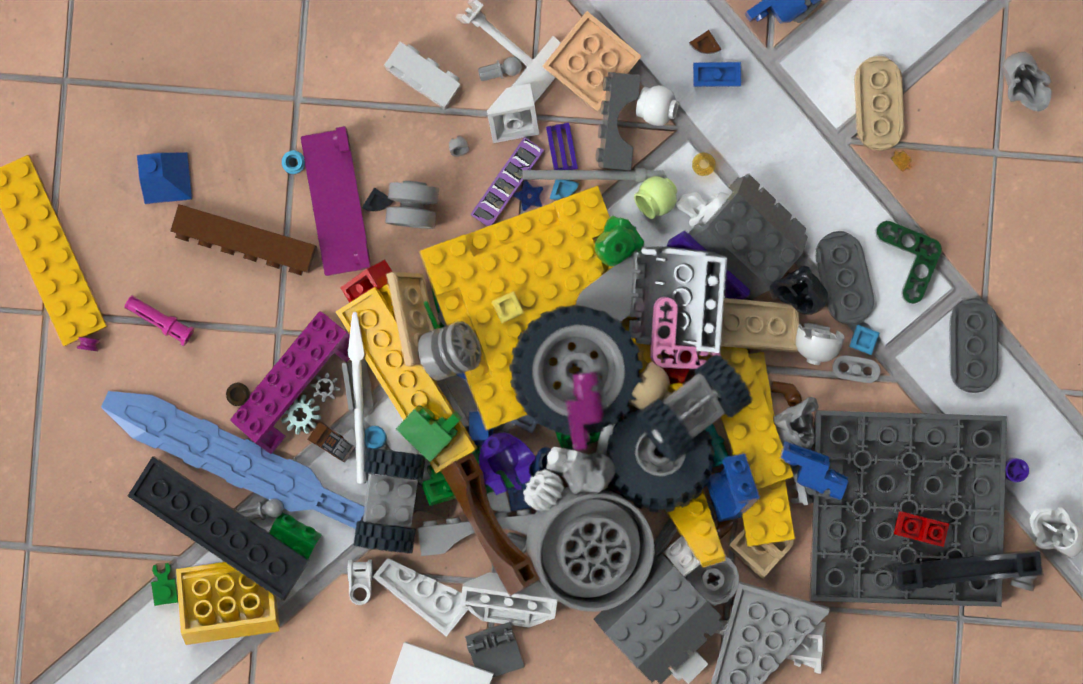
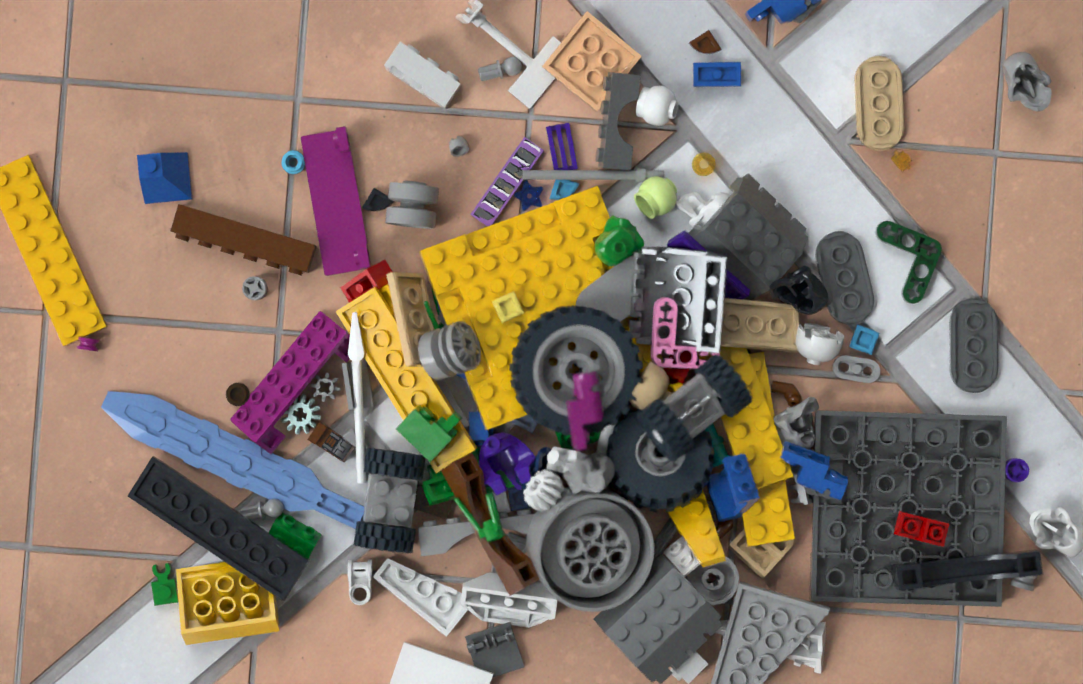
(168, 325): dark pink pin -> none
(251, 286): none -> light grey wheel
(375, 437): dark azure tile -> none
(492, 528): none -> green plant
(513, 114): white slope -> none

